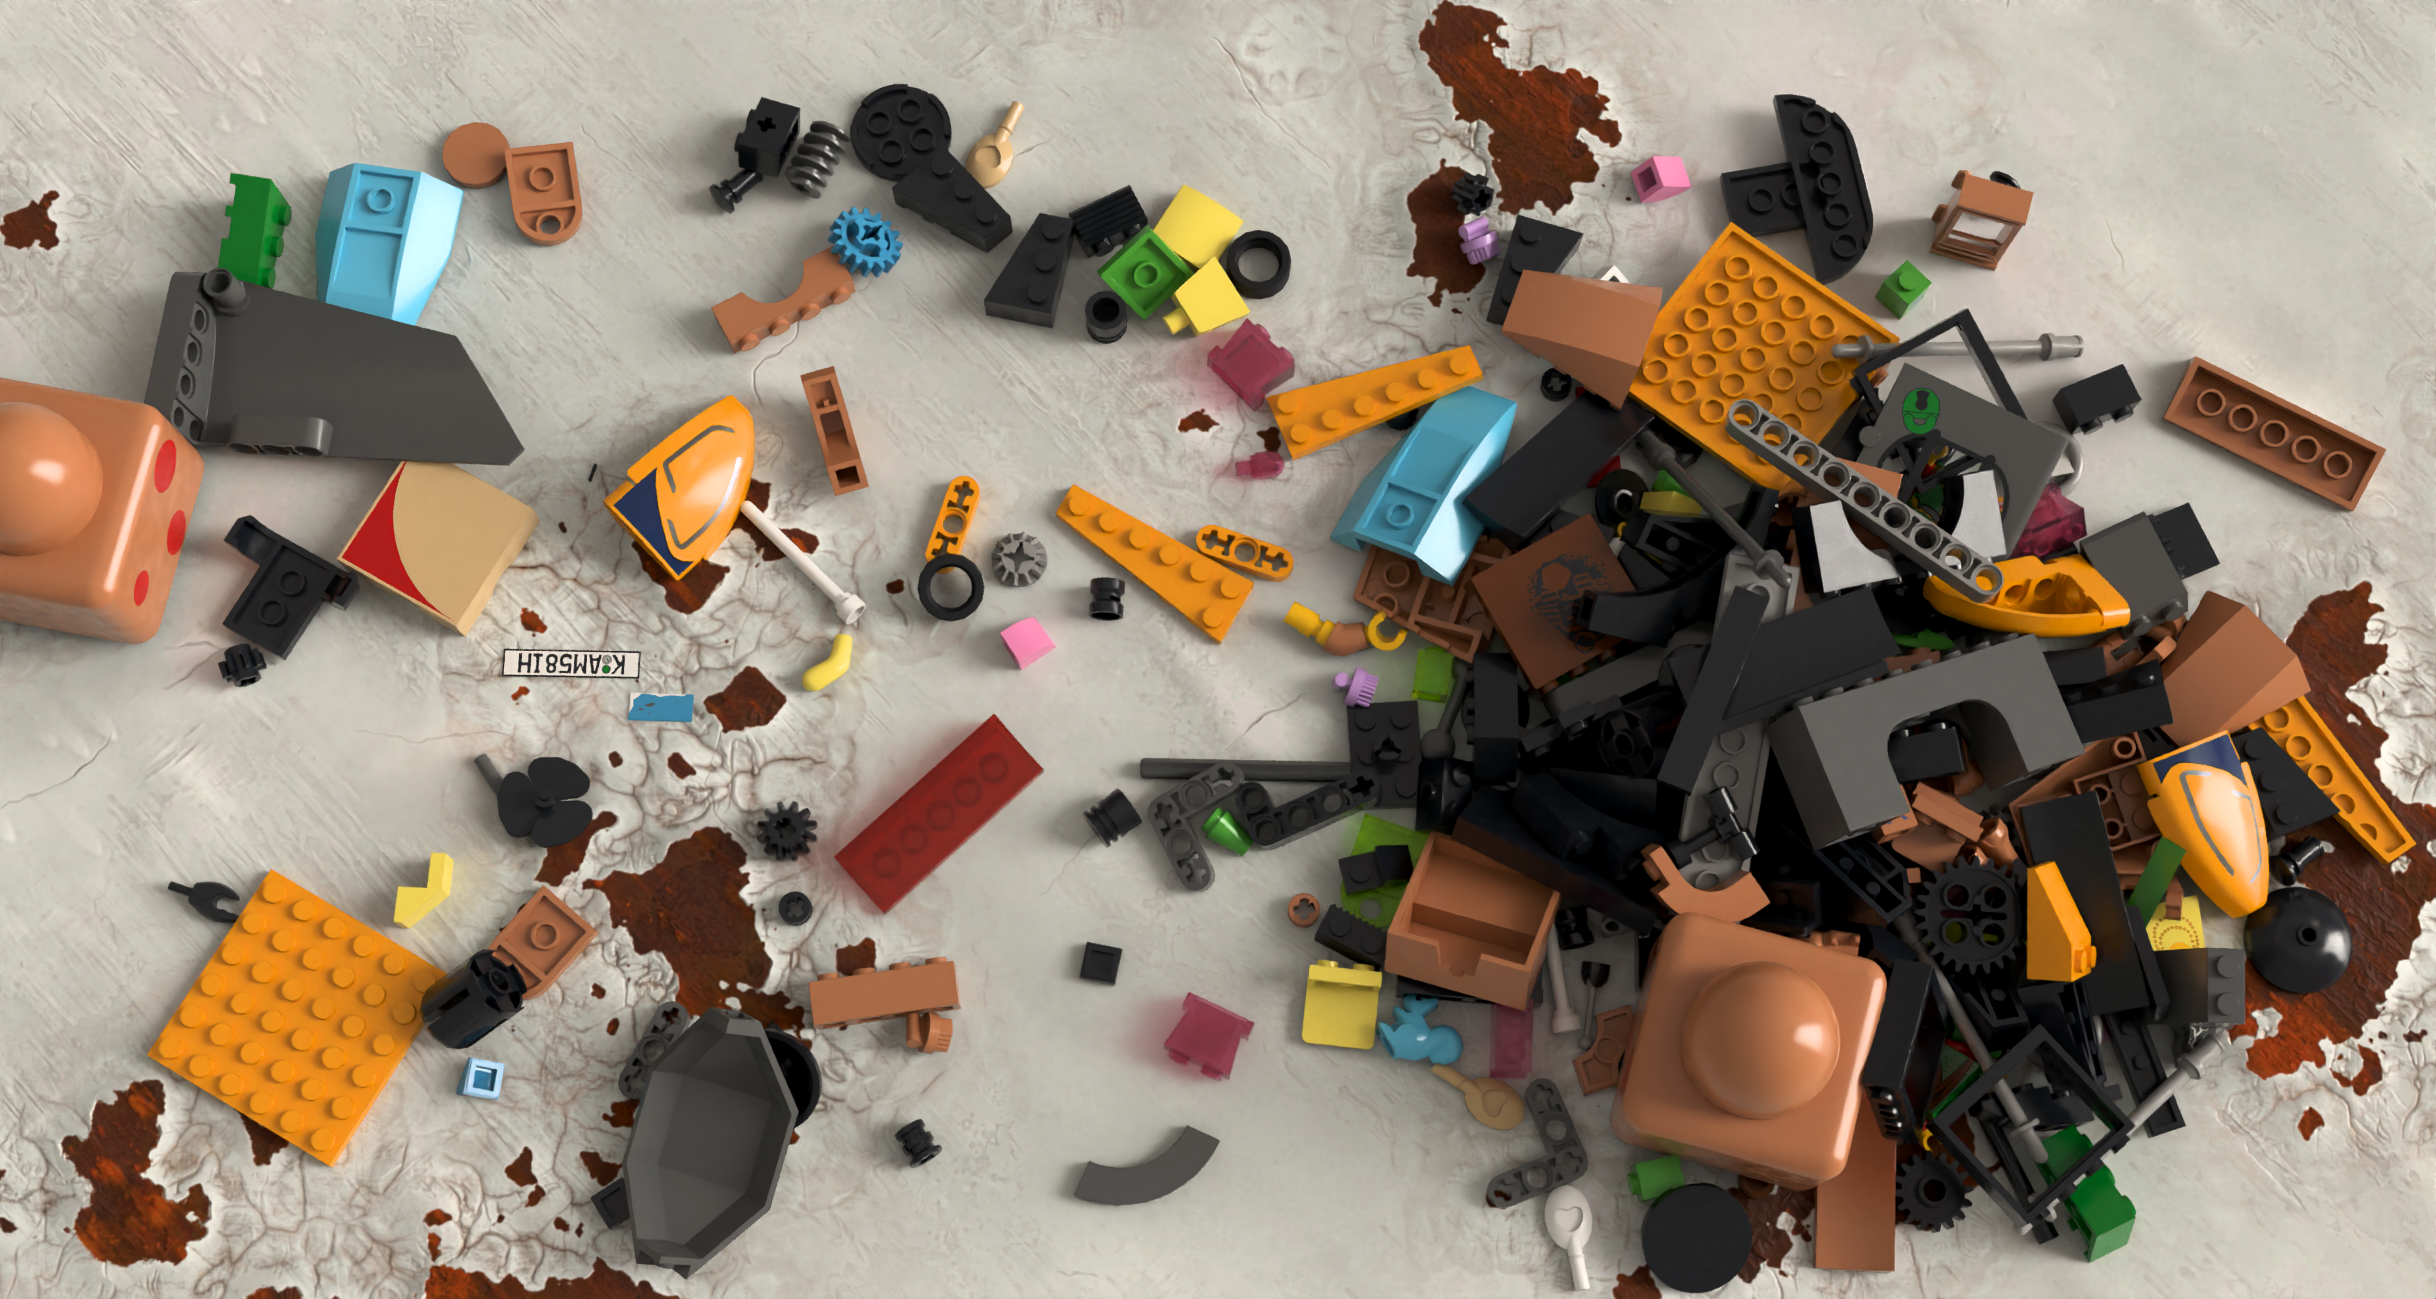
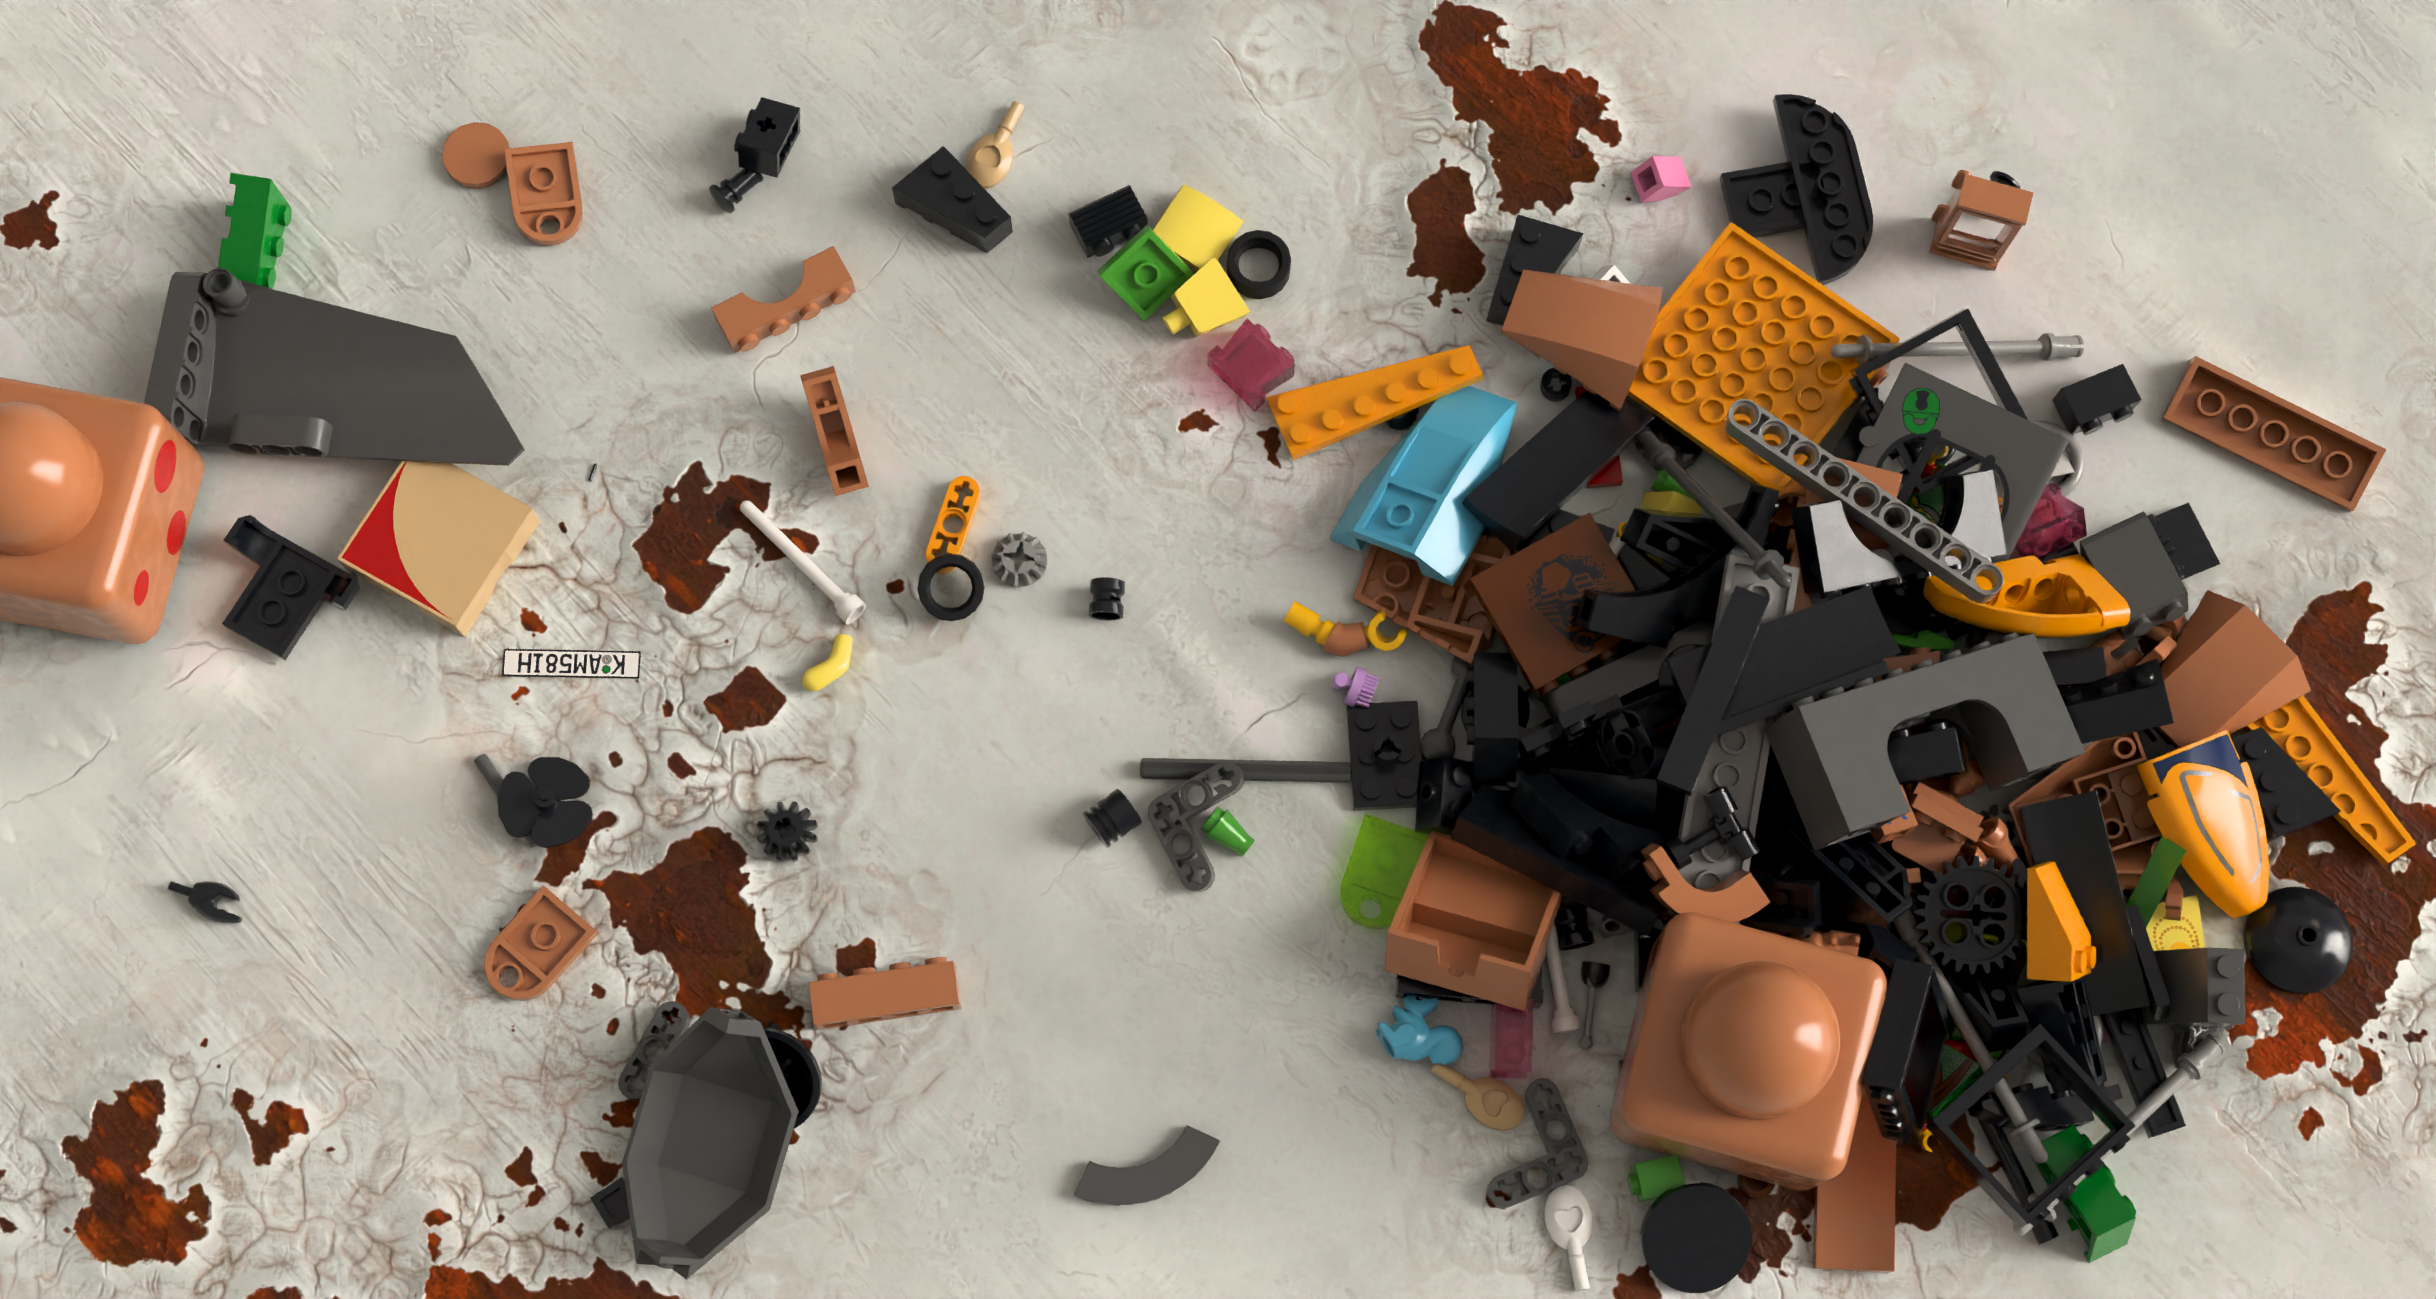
(242, 665): black gear -> none
(299, 1018): light orange plate -> none
(384, 239): medium azure wedge -> none
(416, 902): light yellow slope -> none
(472, 1000): black cylinder -> none
(481, 1079): slope -> none
(661, 707): dark azure sticker -> none
(689, 488): light orange panel -> none
(806, 908): black bush -> none
(814, 156): dark grey piece -> none
(865, 242): dark azure gear -> none
(899, 130): black tile -> none
(917, 1143): black bush -> none
(928, 1032): nougat piece -> none
(938, 814): clear red arch -> none
(1026, 641): bright pink brick -> none
(1034, 275): black wedge -> none
(1100, 963): black tile -> none
(1106, 317): black piece -> none
(1182, 577): light orange wing -> none
(1207, 1037): clear pink hips -> none
(1261, 465): clear pink cylinder -> none
(1272, 552): light orange beam -> none
(1294, 904): nougat bush -> none
(1312, 802): black beam -> none
(1341, 1005): light yellow bracket -> none
(1352, 937): black brick -> none
(1376, 869): black slope -> none
(1432, 675): clear neon green brick -> none
(1472, 194): black gear -> none
(1479, 241): lavender piece -> none
(1599, 1065): nougat tile -> none
(1618, 496): black dish -> none
(1903, 289): bright green brick -> none
(1949, 1186): black gear -> none
(2291, 863): black pin -> none

